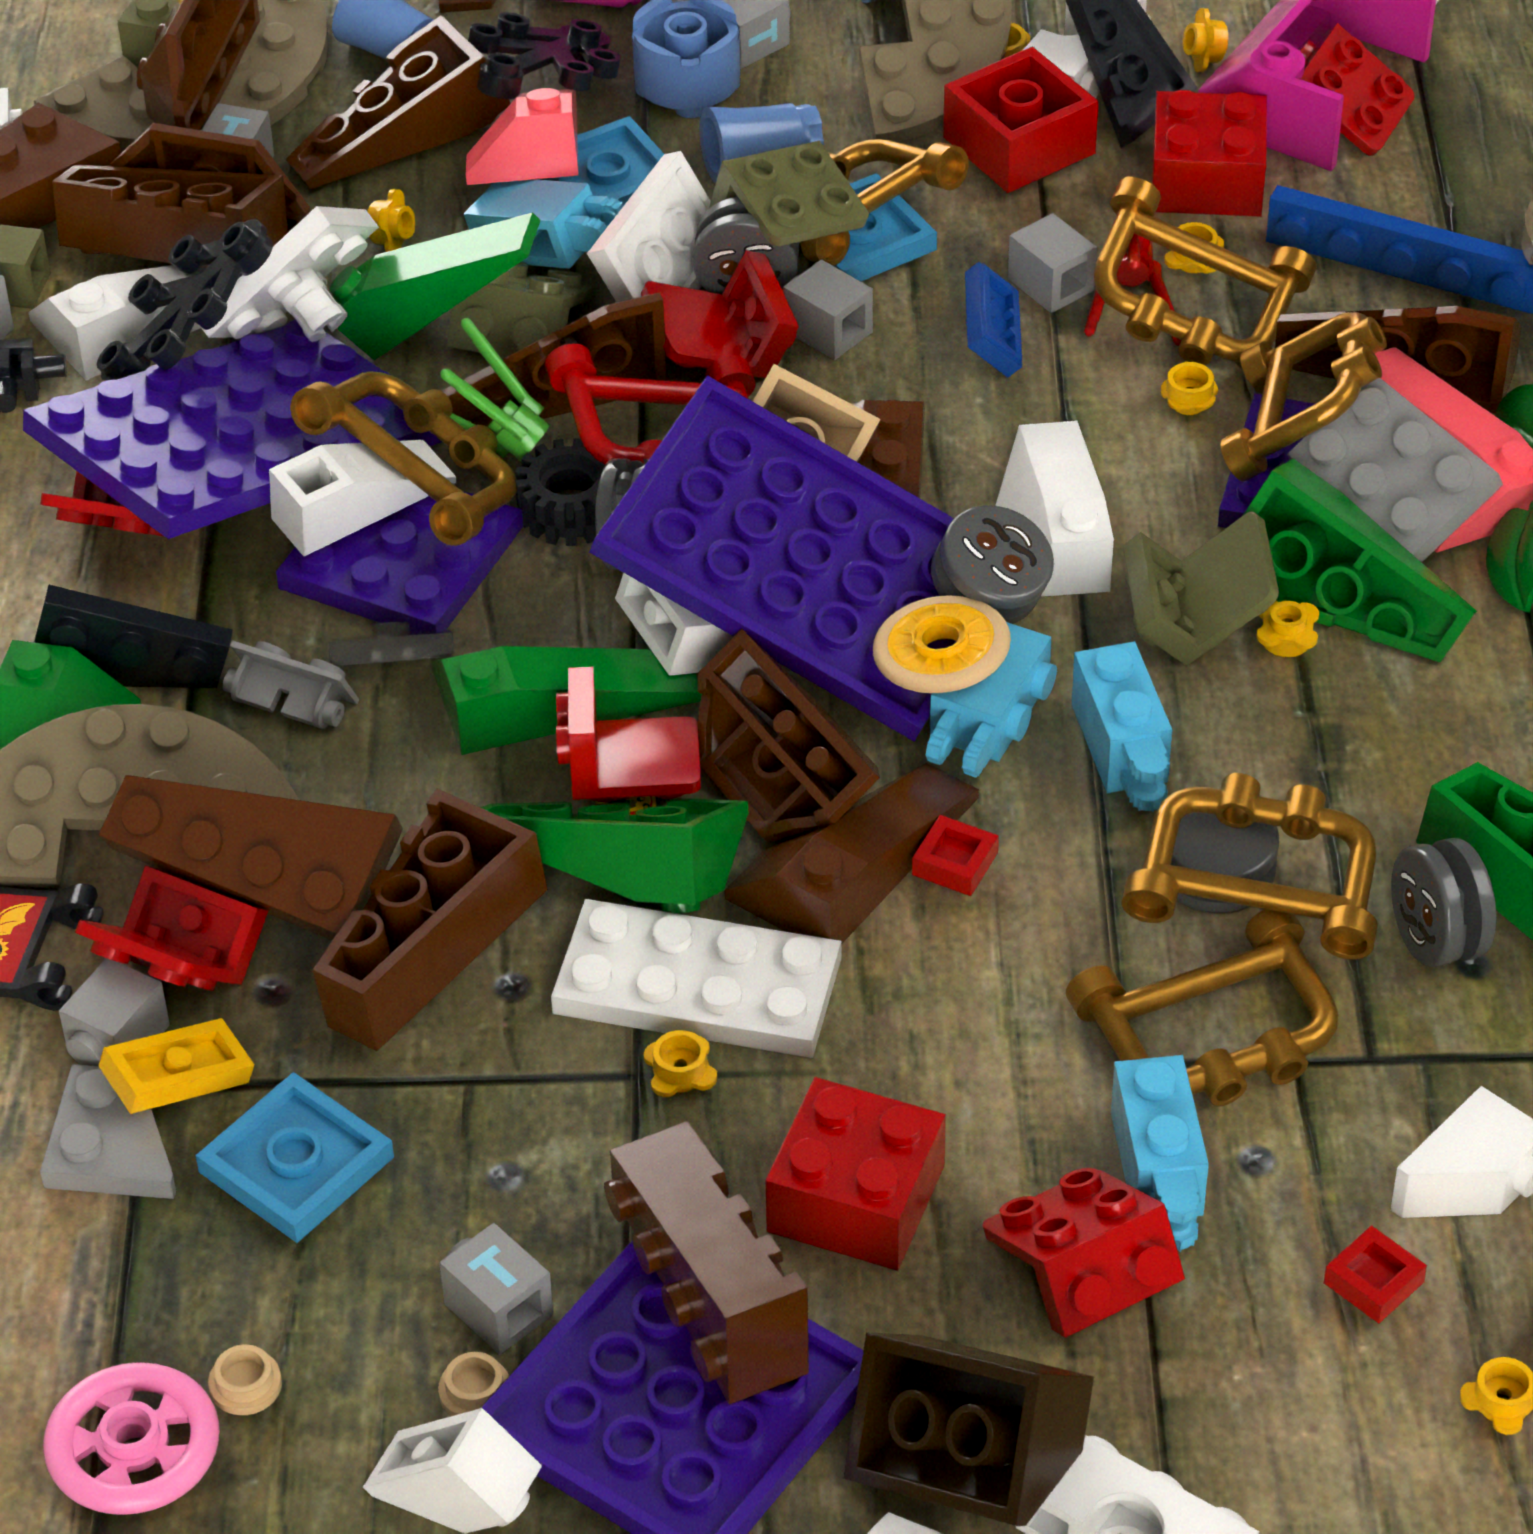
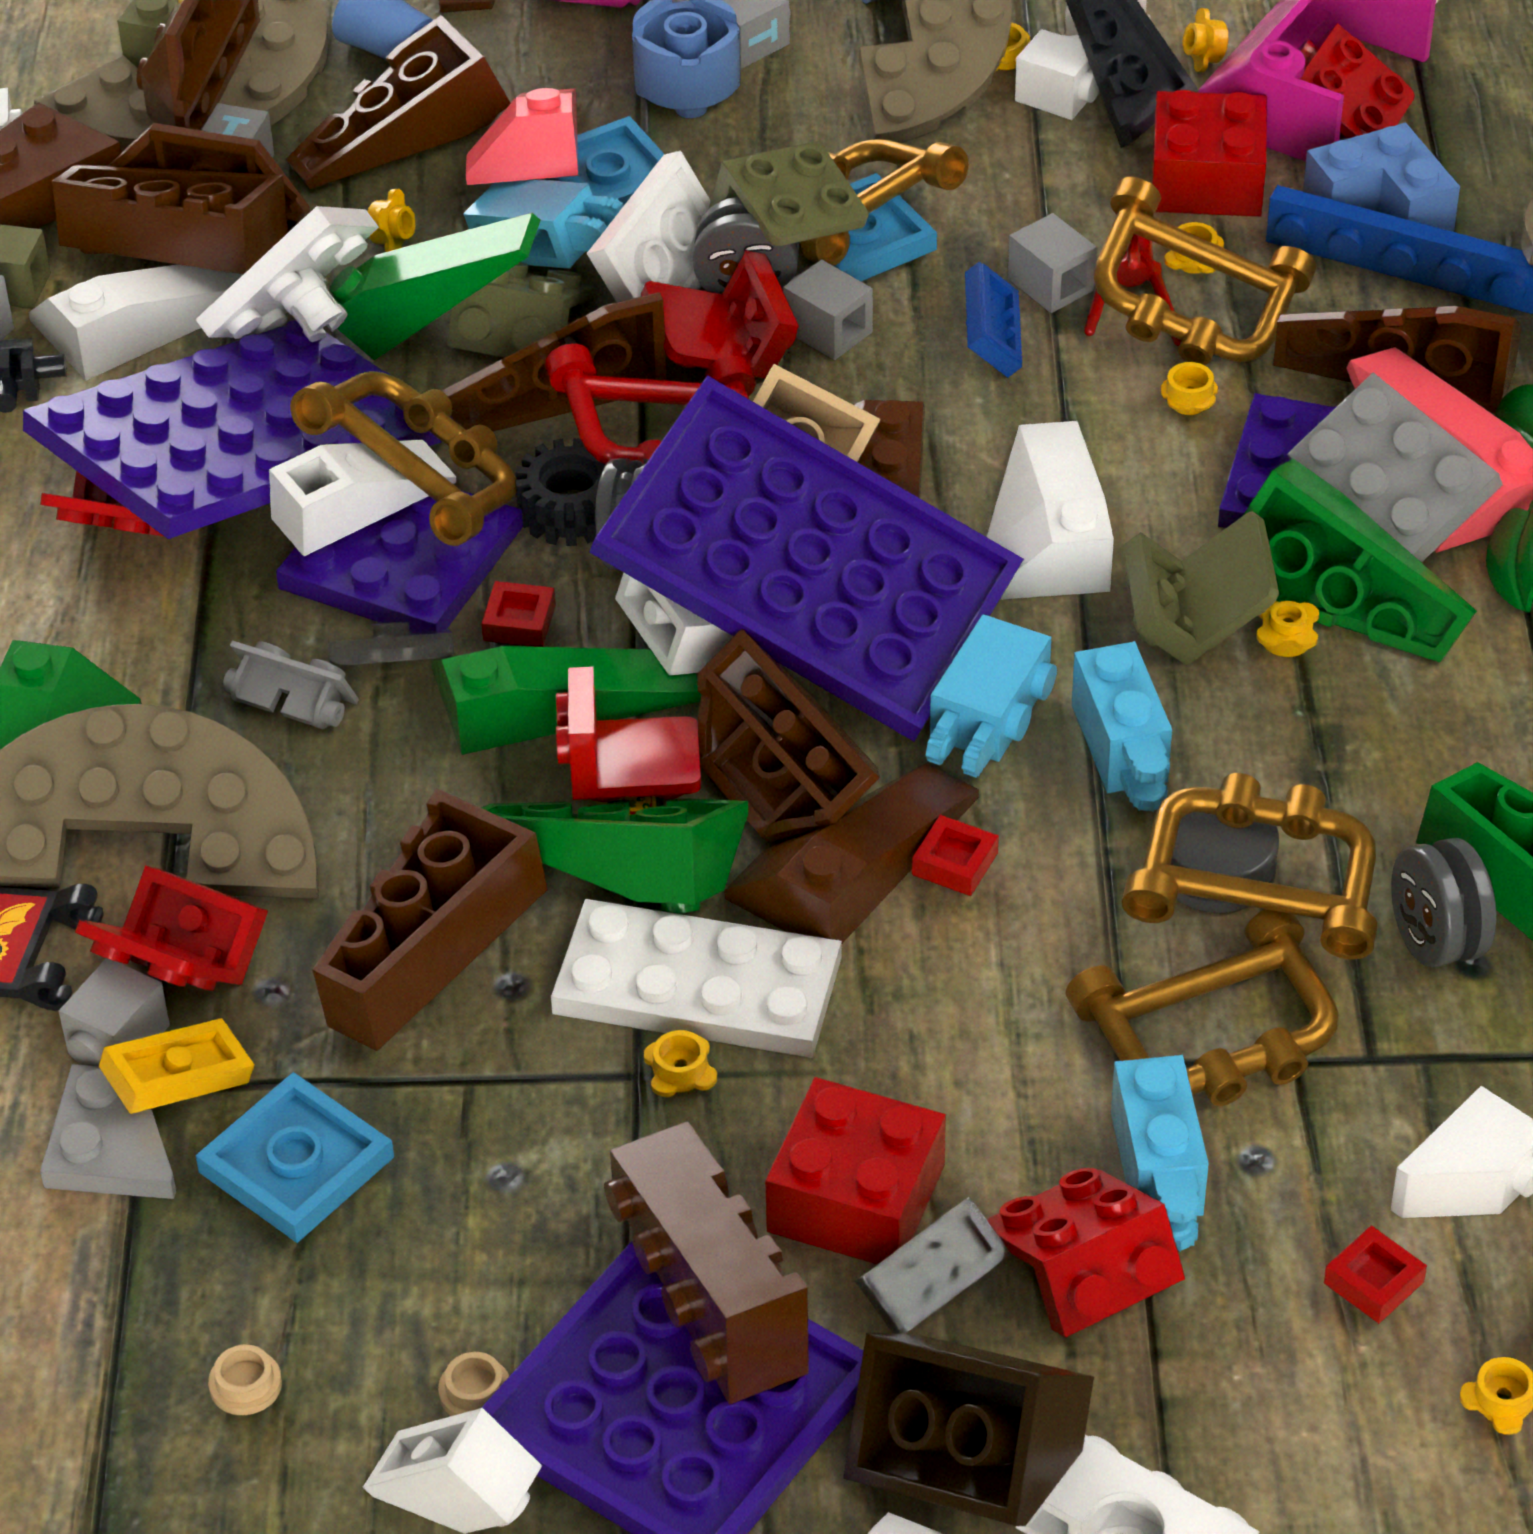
(126, 1419): bright pink plate -> none
(135, 642): black wing -> none
(189, 300): black plant -> none
(274, 852): reddish brown wedge -> none
(496, 1288): light grey brick -> none
(515, 427): bright green plant -> none
(518, 614): none -> red plate
(574, 50): black plant -> none
(754, 130): medium blue plant -> none
(933, 1267): none -> clear smoke plate
(979, 648): wheel -> none
(995, 560): dark grey head -> none
(1020, 119): red brick -> none
(1270, 374): pearl gold bar -> none
(1387, 174): none -> medium blue brick

